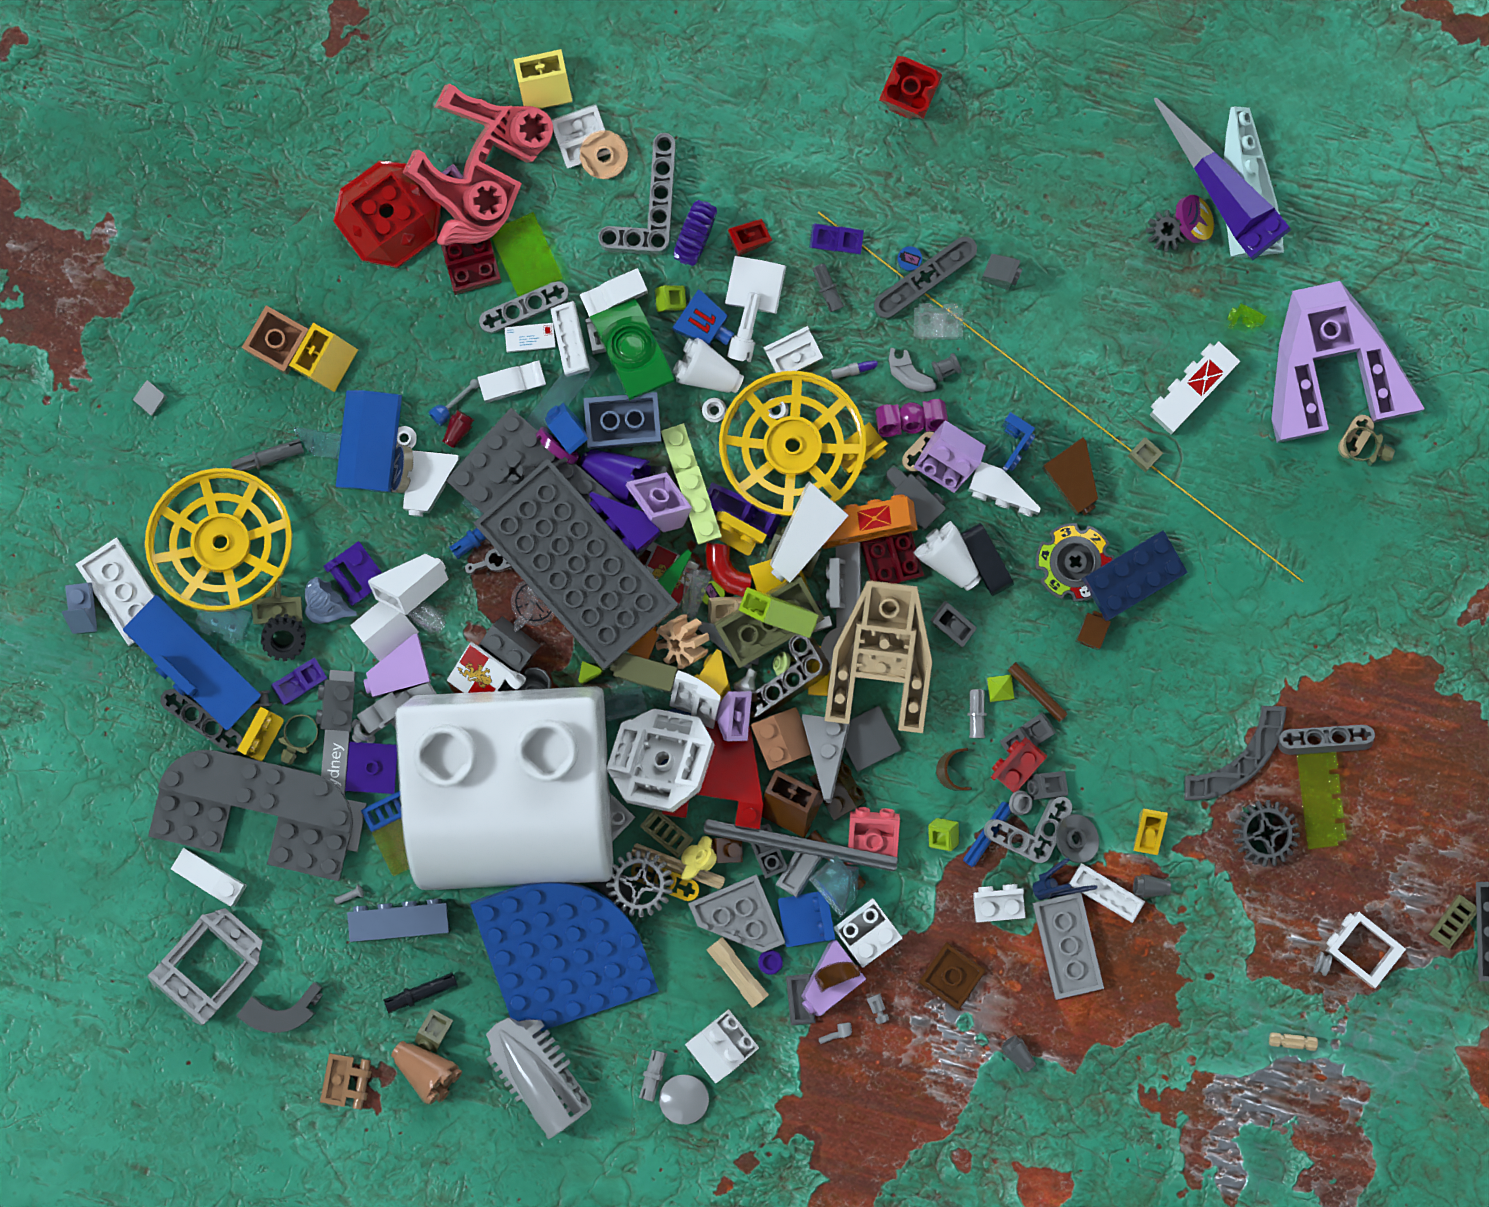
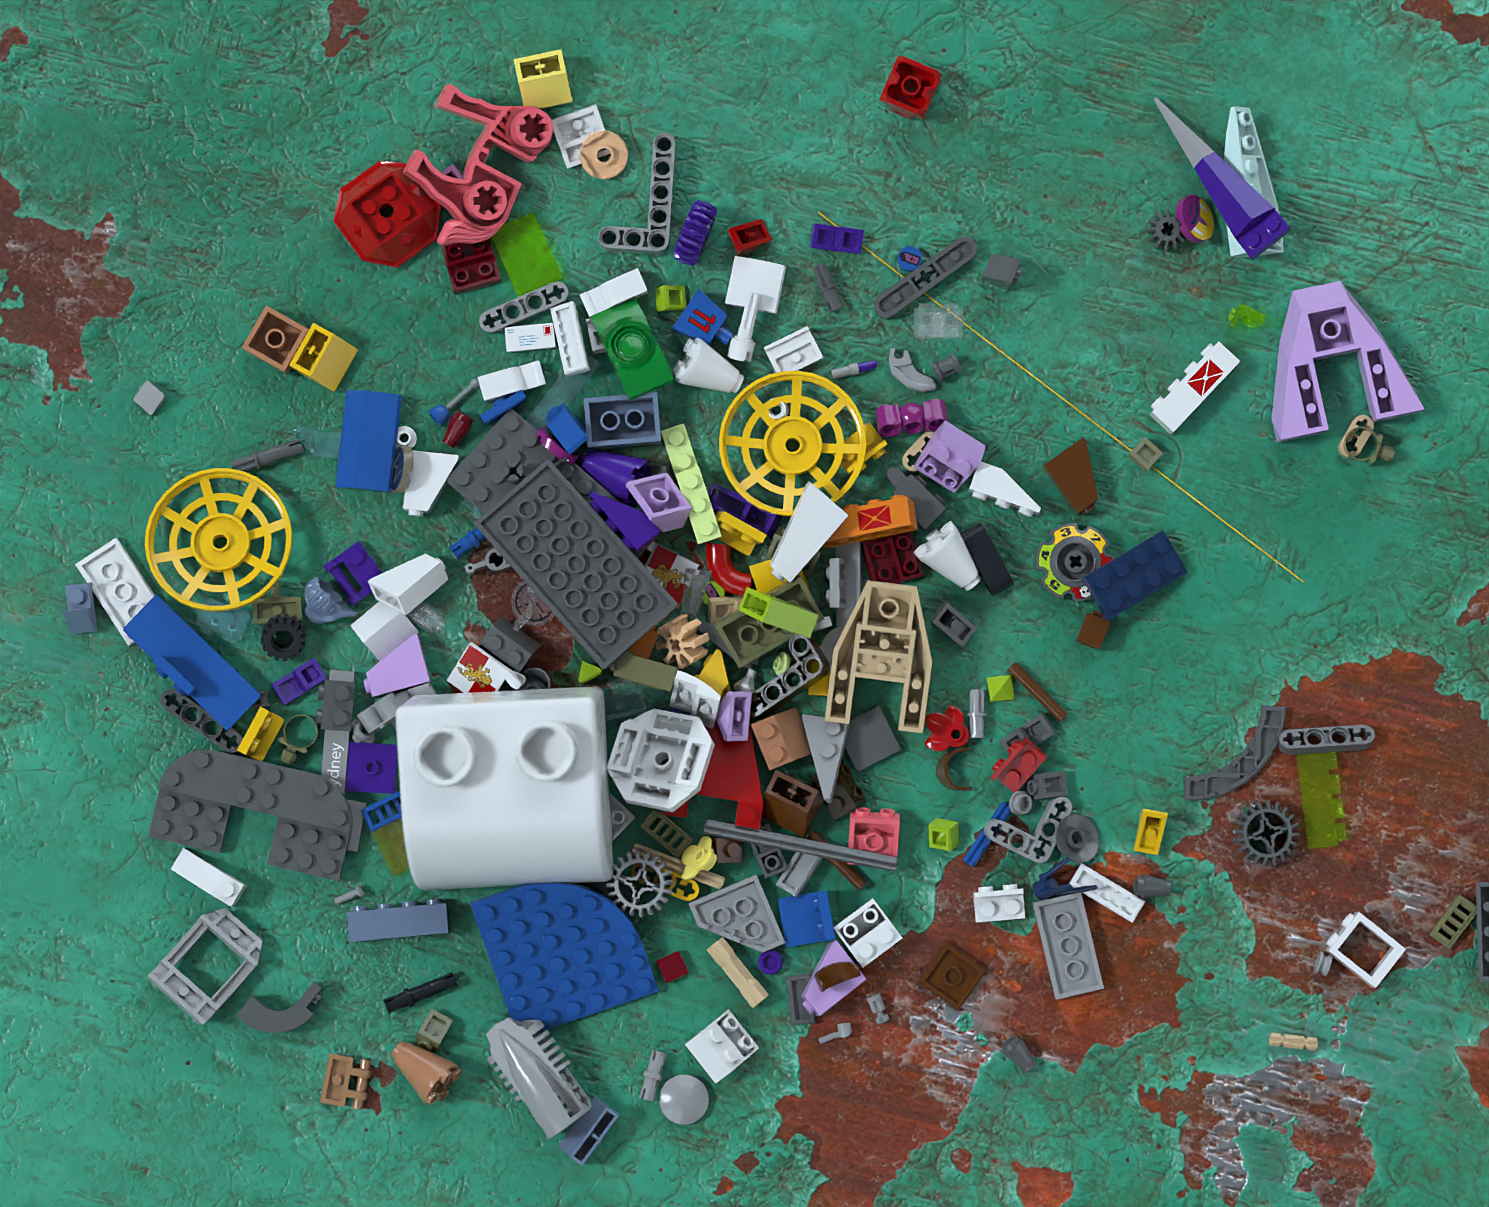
(502, 405): none -> blue plate
(588, 1131): none -> sand blue piece
(672, 966): none -> dark red tile
(673, 573): green slope -> none
(710, 403): white plate -> none
(837, 884): clear light blue slope -> none
(943, 727): none -> red plate
(1017, 427): blue bracket -> none

